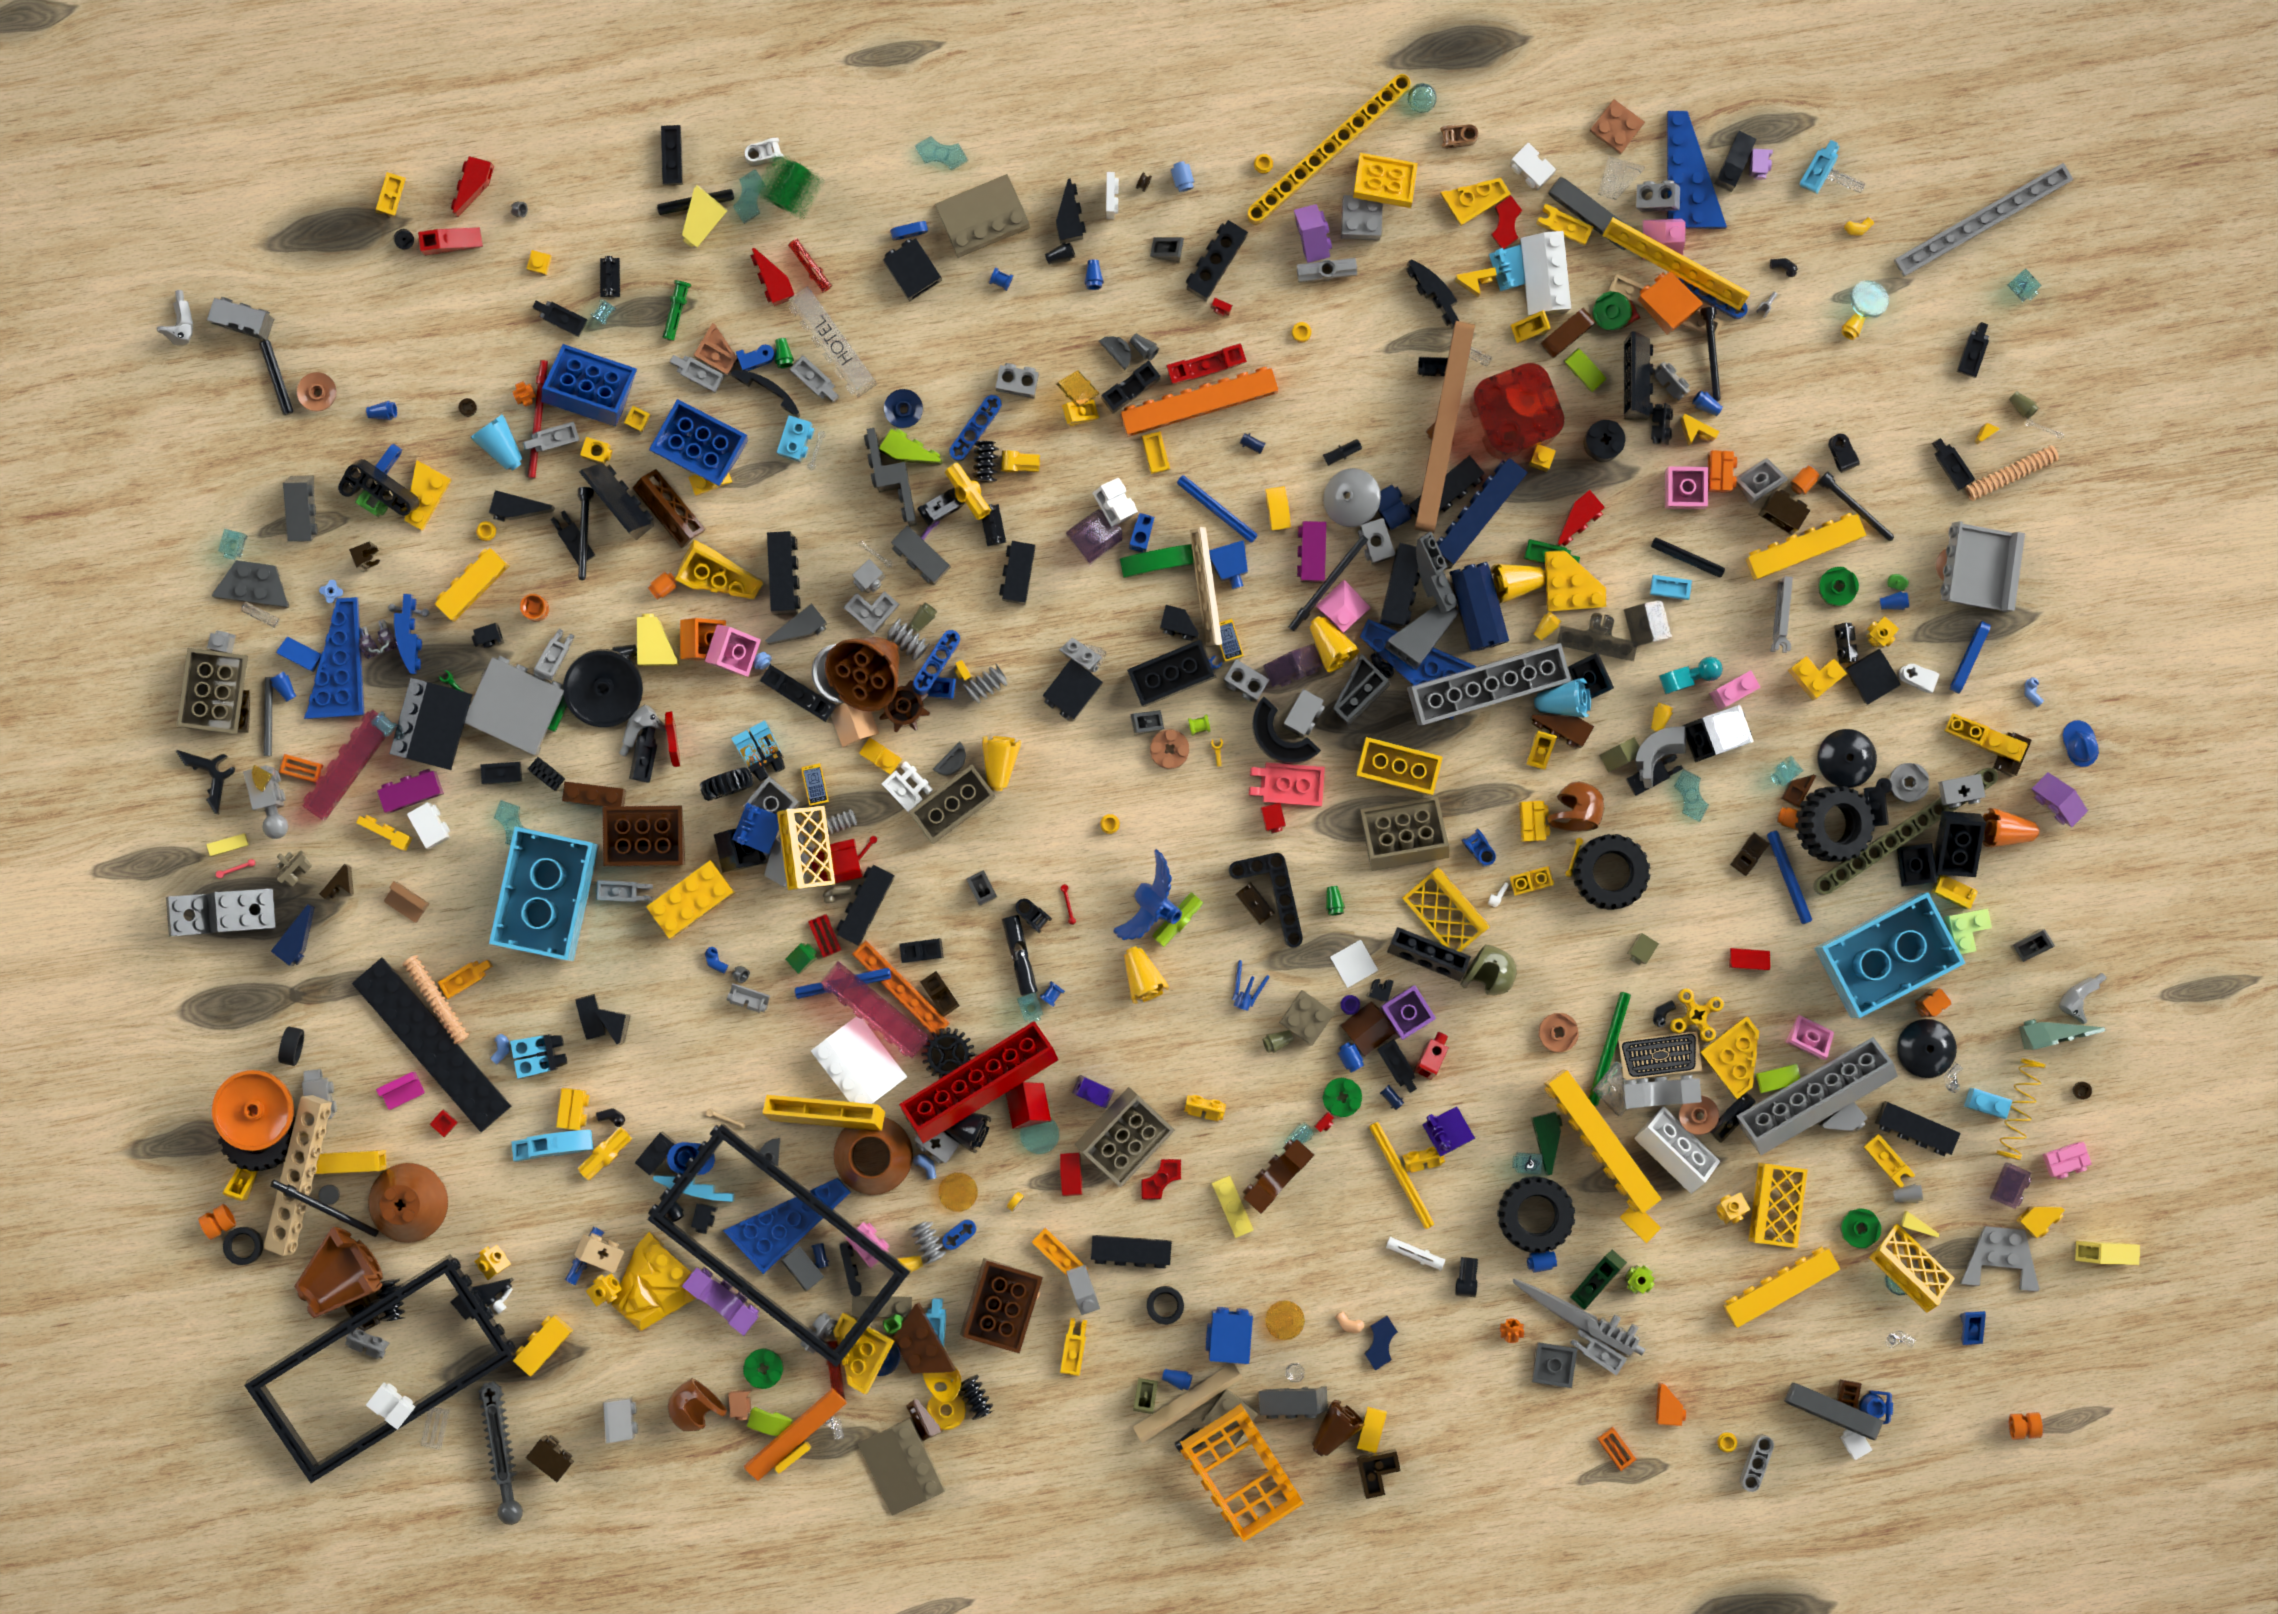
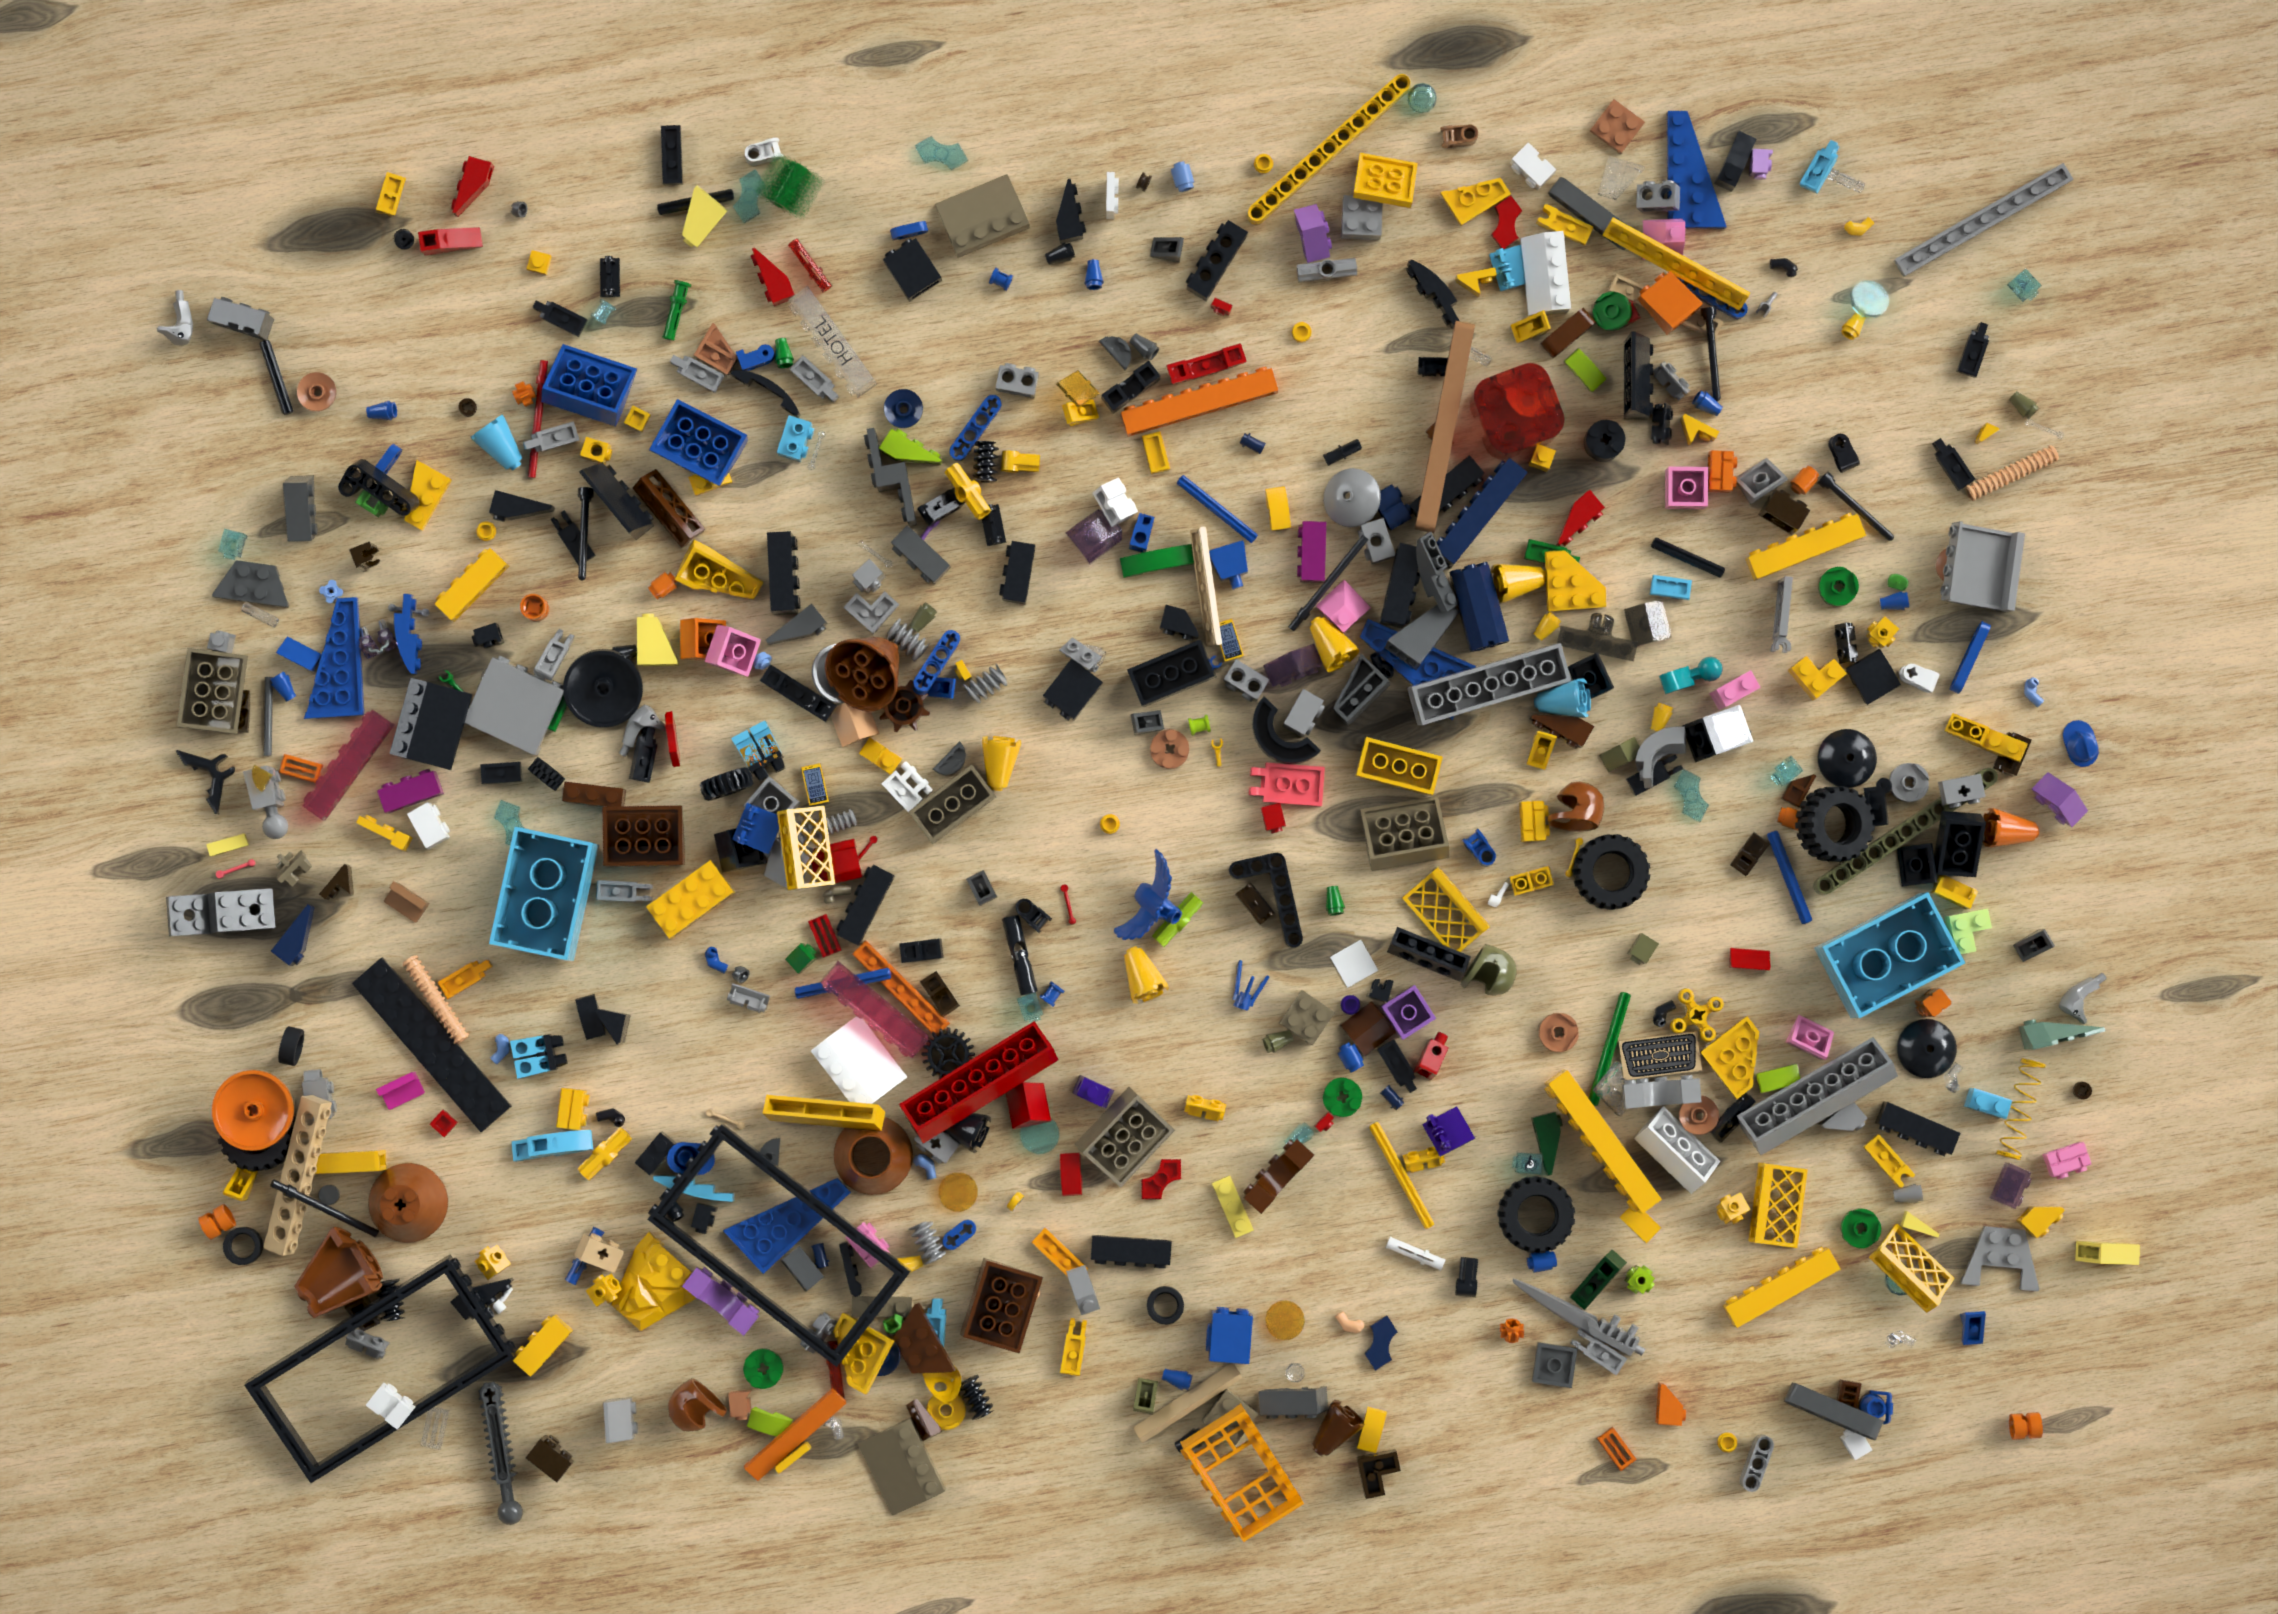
(384, 724): clear light blue bush -> none

